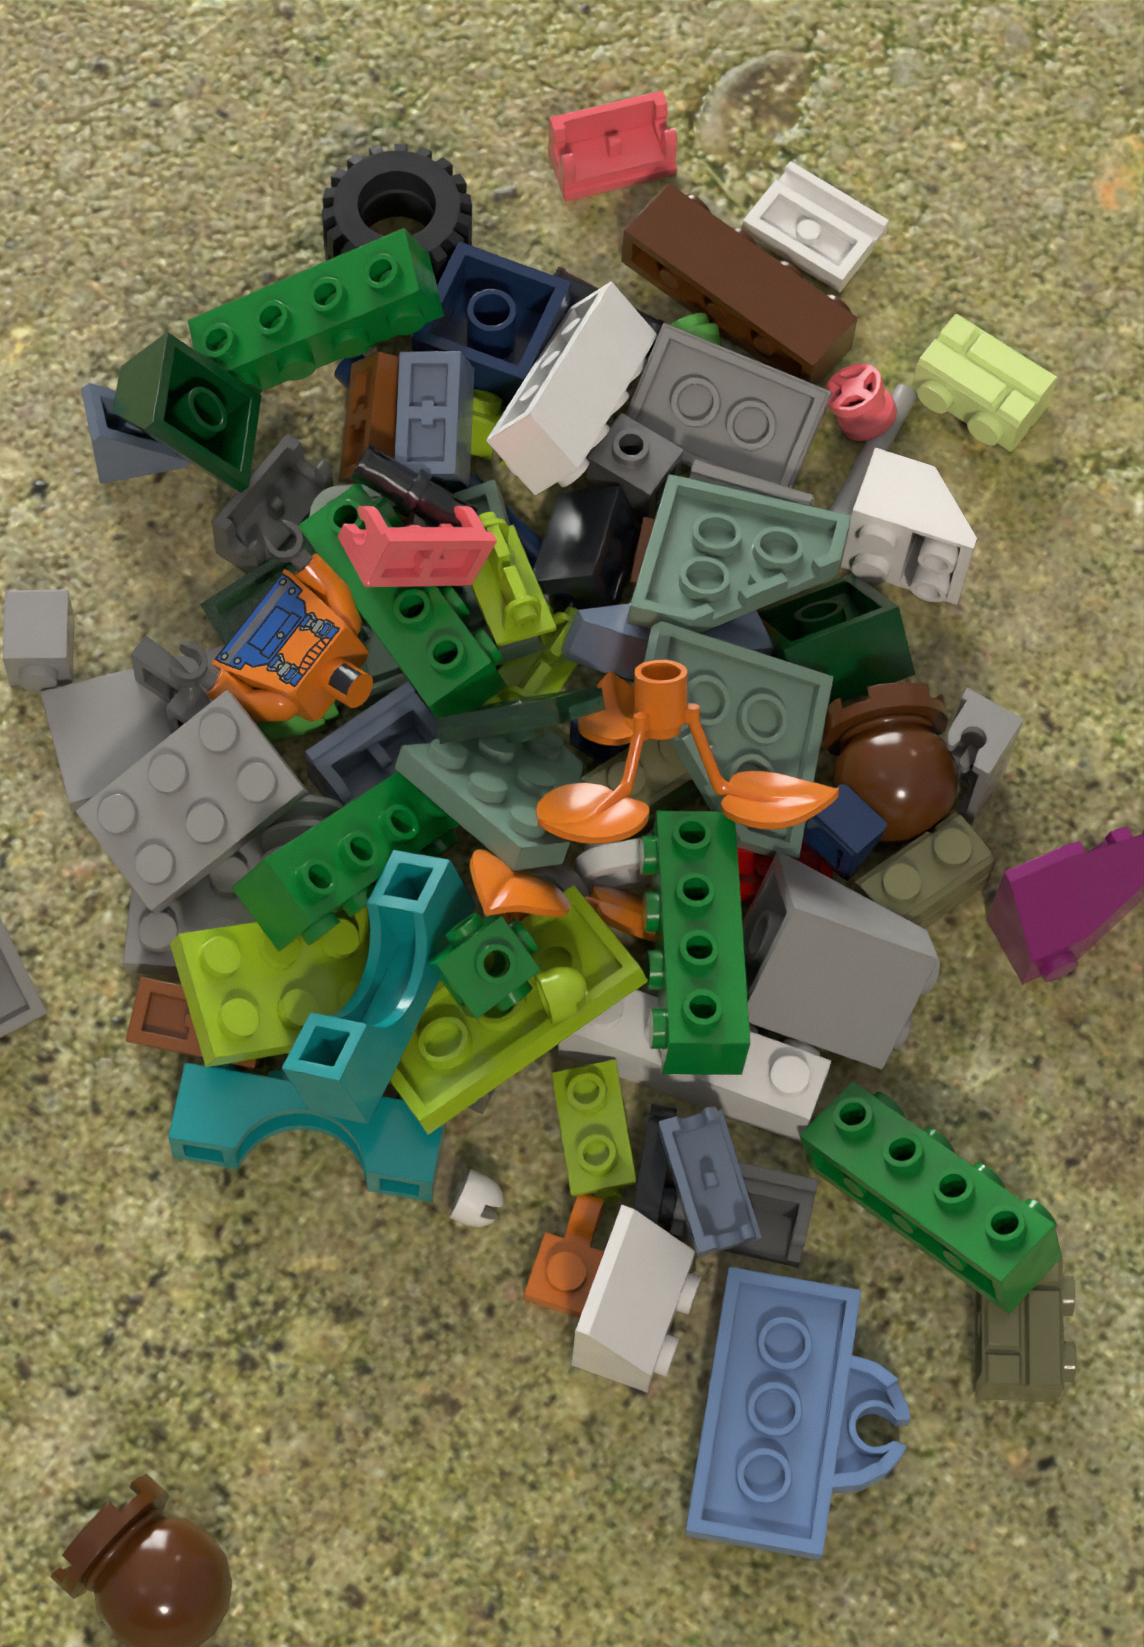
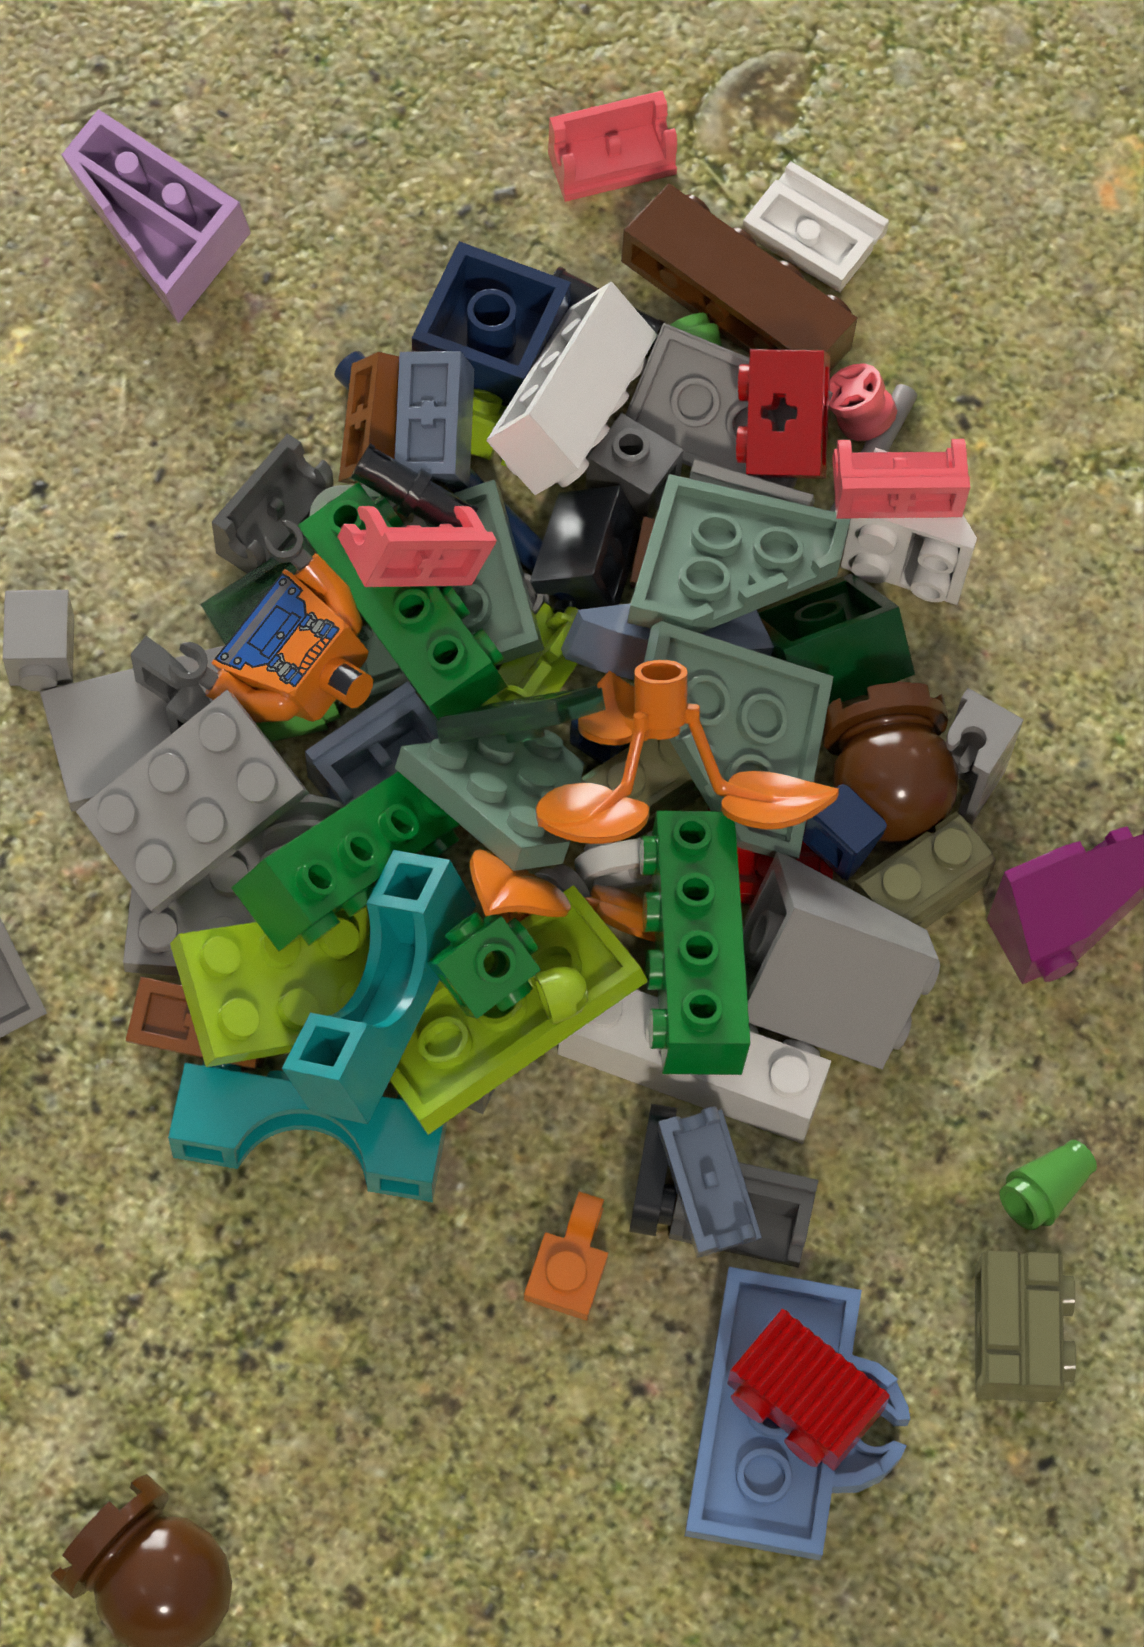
(119, 447): sand blue slope -> none
(157, 209): none -> lavender wedge
(191, 408): dark green slope -> none
(322, 313): green brick -> none
(397, 186): black tyre -> none
(472, 1197): white hinge -> none
(509, 588): lime hinge -> none
(594, 1130): lime hinge -> none
(635, 1302): white slope -> none
(804, 383): none -> red brick
(806, 1392): none -> red brick
(900, 483): none -> coral hinge
(932, 1195): green brick -> none
(982, 384): yellowish green brick -> none
(1046, 1185): none -> bright green cone

